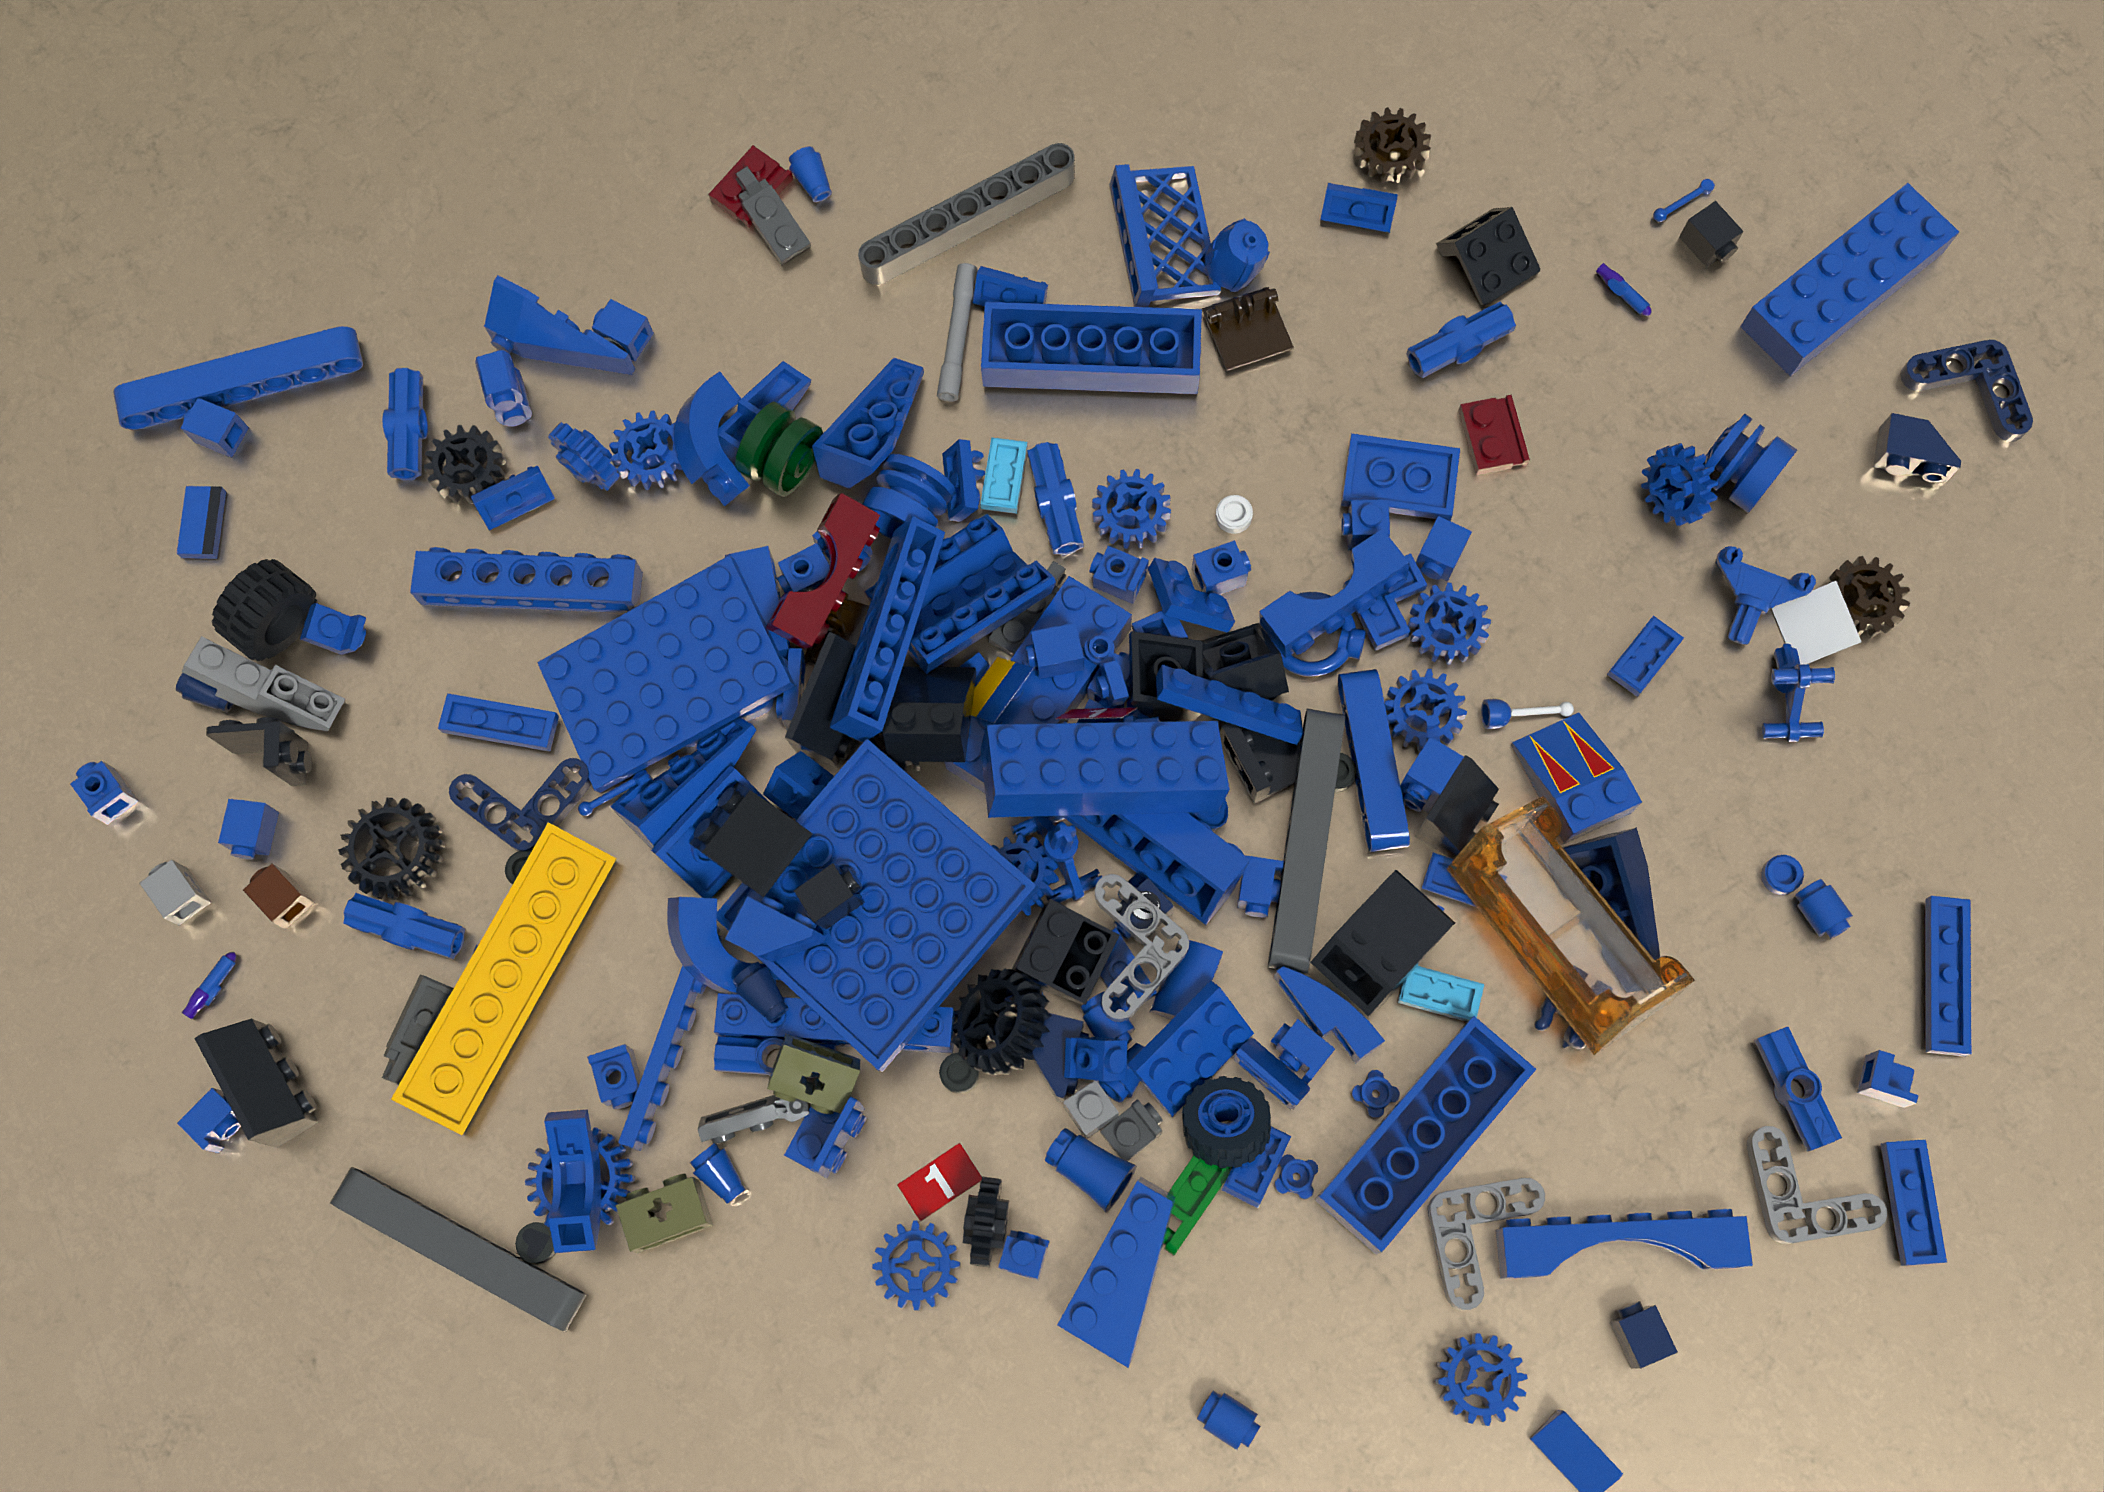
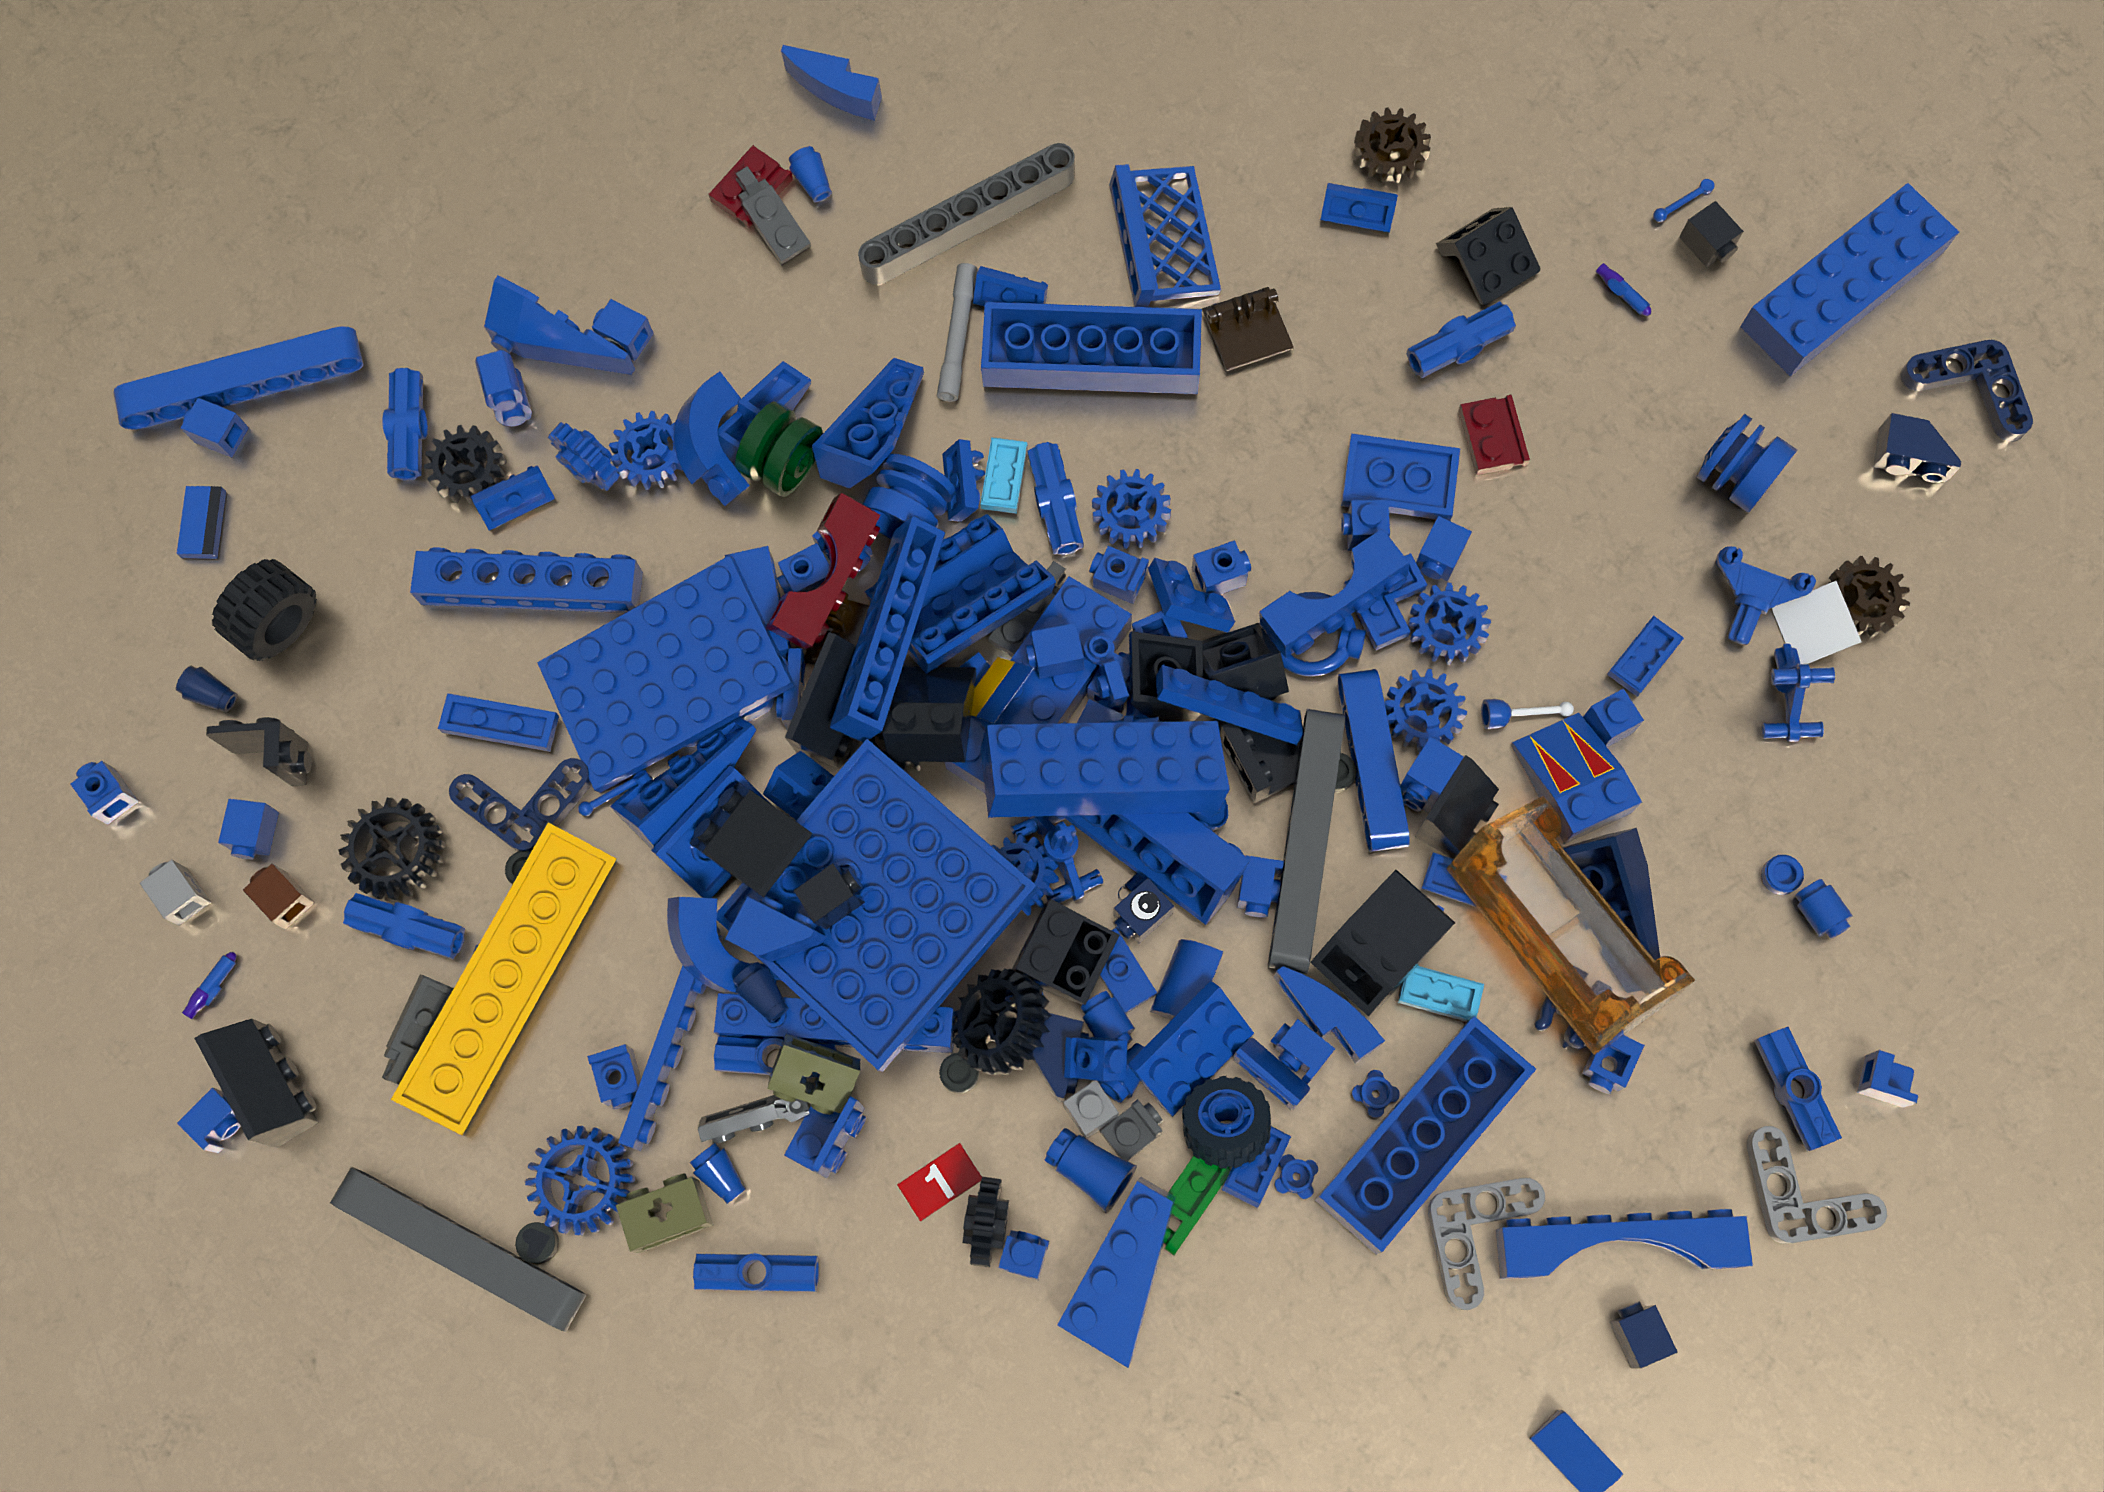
(262, 690): light grey slope -> none
(333, 629): blue bracket -> none
(576, 1181): blue arch -> none
(729, 1272): none -> blue piece
(833, 81): none -> blue slope
(916, 1284): blue gear -> none
(1096, 713): red sticker -> none
(1151, 953): light grey beam -> none
(1229, 1420): blue brick -> none
(1234, 514): white tile -> none
(1237, 255): blue helmet -> none
(1490, 1396): blue gear -> none
(1614, 718): none -> blue brick
(1624, 1055): none -> blue brick
(1679, 484): blue gear -> none
(1913, 1202): blue plate -> none
(1948, 975): blue plate -> none

